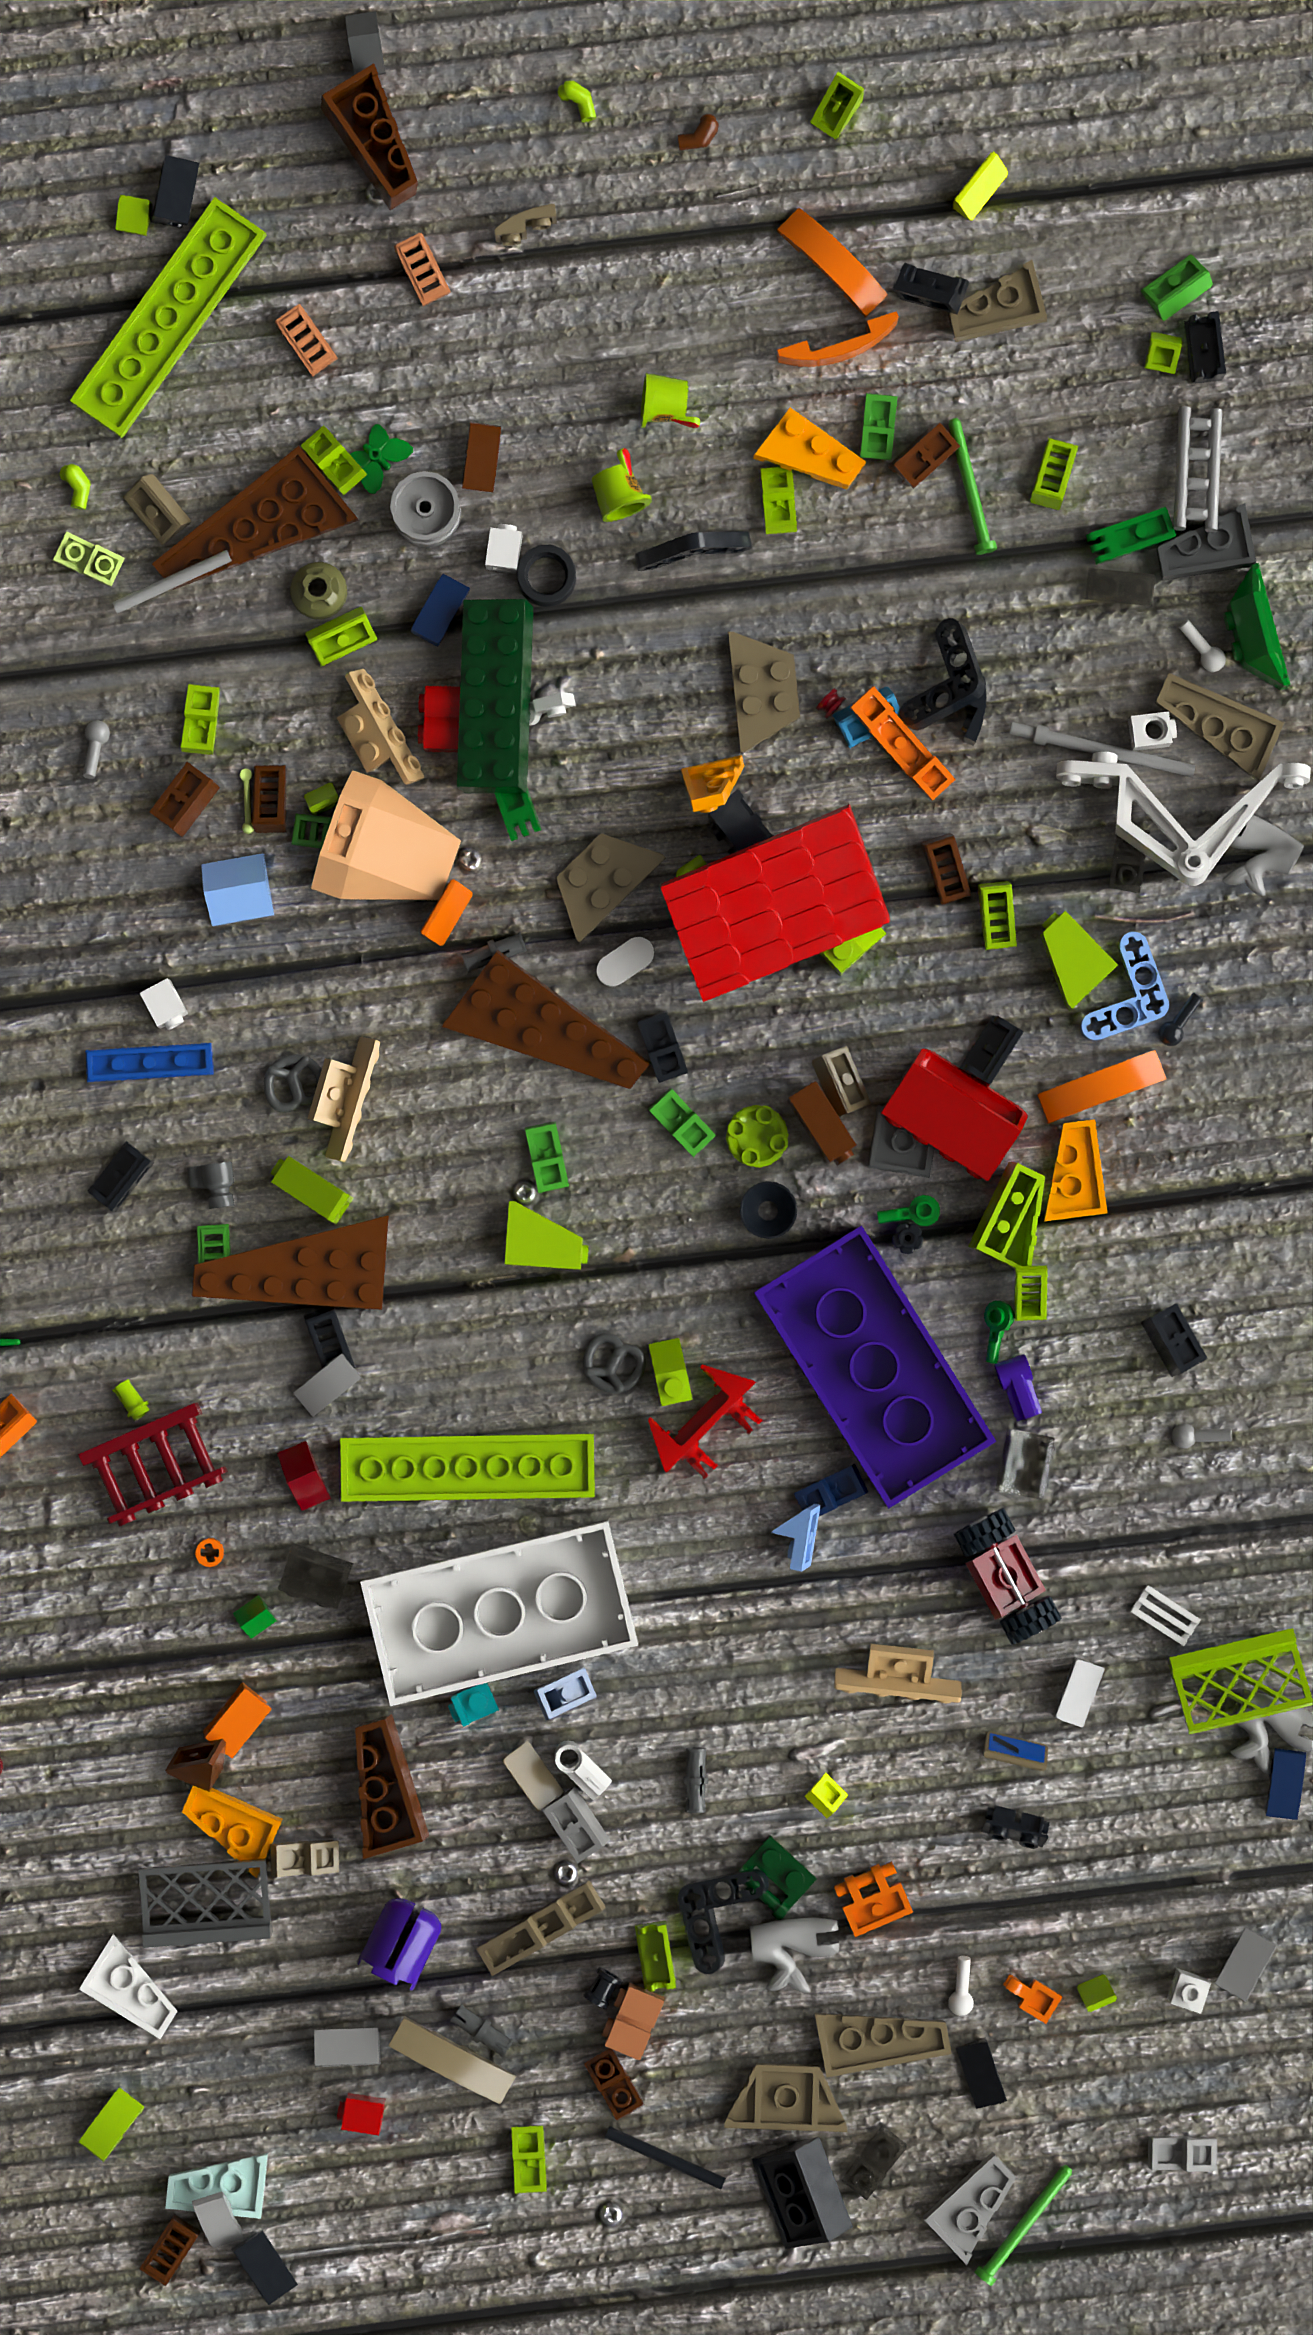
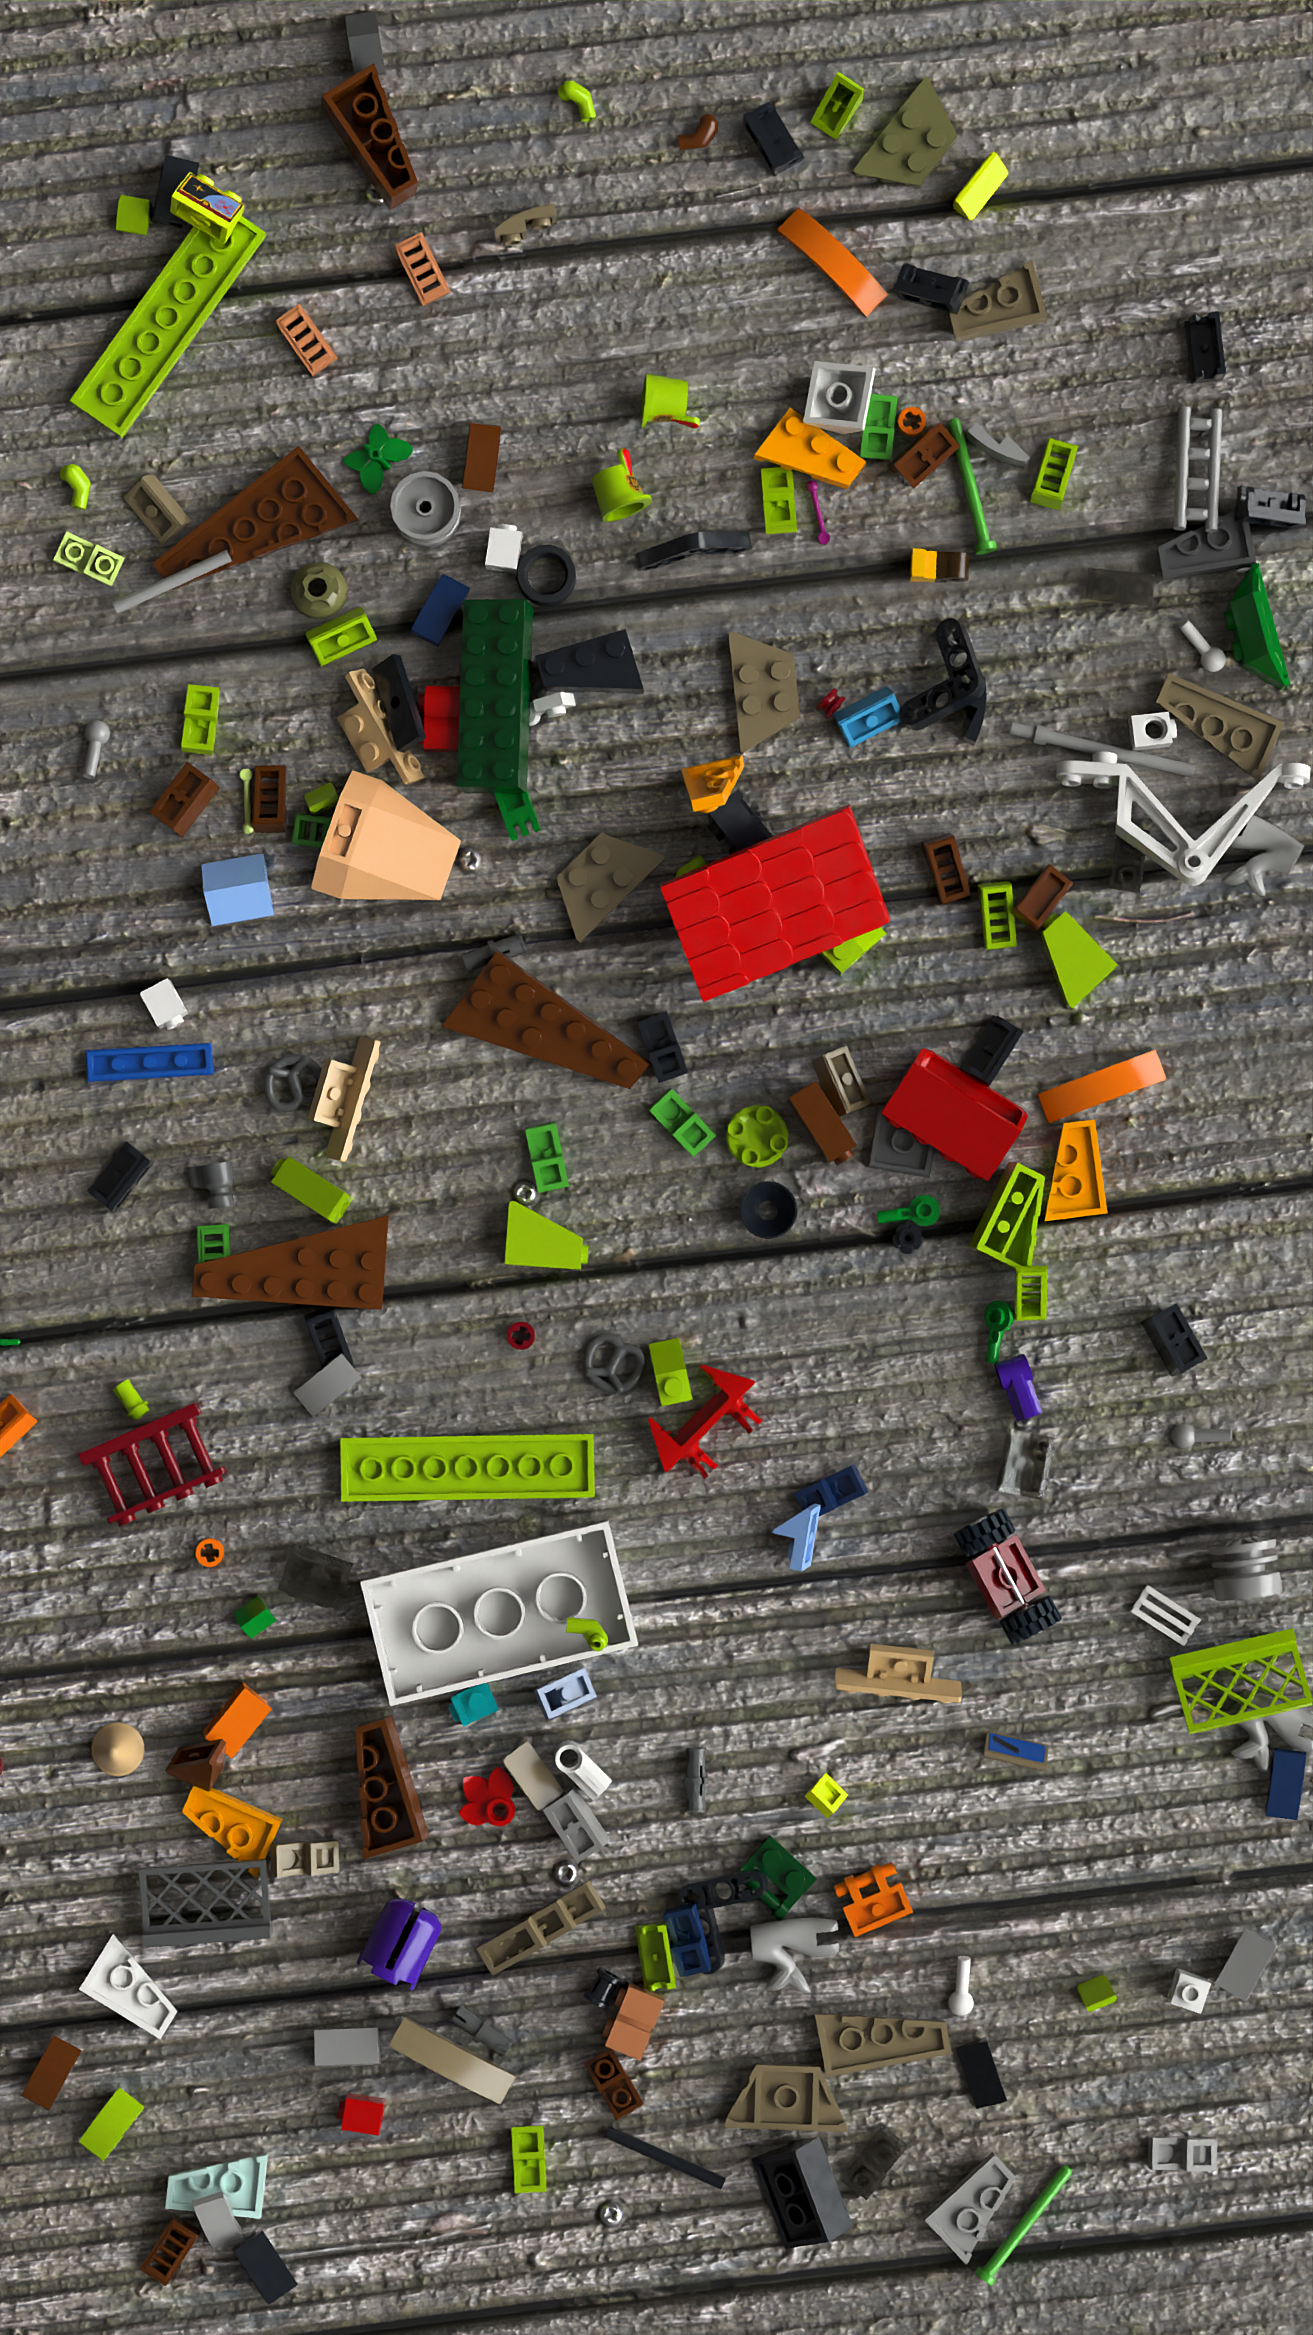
(51, 2073): none -> reddish brown slope
(117, 1749): none -> tan hat
(207, 206): none -> slope
(303, 1475): dark red slope -> none
(333, 460): lime slope -> none
(398, 703): none -> black tile
(446, 912): orange slope -> none
(484, 1795): none -> red plate
(525, 1344): none -> dark red bush
(590, 1630): none -> lime arm
(592, 666): none -> black wedge
(625, 961): white tile -> none
(688, 1940): none -> dark blue slope
(772, 138): none -> black hinge
(801, 356): orange slope -> none
(823, 537): none -> magenta hinge
(839, 397): none -> white slope
(874, 1367): dark purple tile -> none
(901, 743): orange slope -> none
(911, 141): none -> olive wing
(915, 412): none -> orange bush
(938, 566): none -> leg
(1002, 1827): black hinge -> none
(1006, 451): none -> light grey slope
(1036, 1999): orange plate -> none
(1042, 898): none -> reddish brown tile
(1078, 1692): slope -> none
(1132, 535): green hinge -> none
(1138, 1003): light blue beam -> none
(1163, 352): lime slope -> none
(1172, 1032): black bar -> none
(1177, 287): bright green slope -> none
(1245, 1569): none -> light grey wheel
(1270, 507): none -> hinge

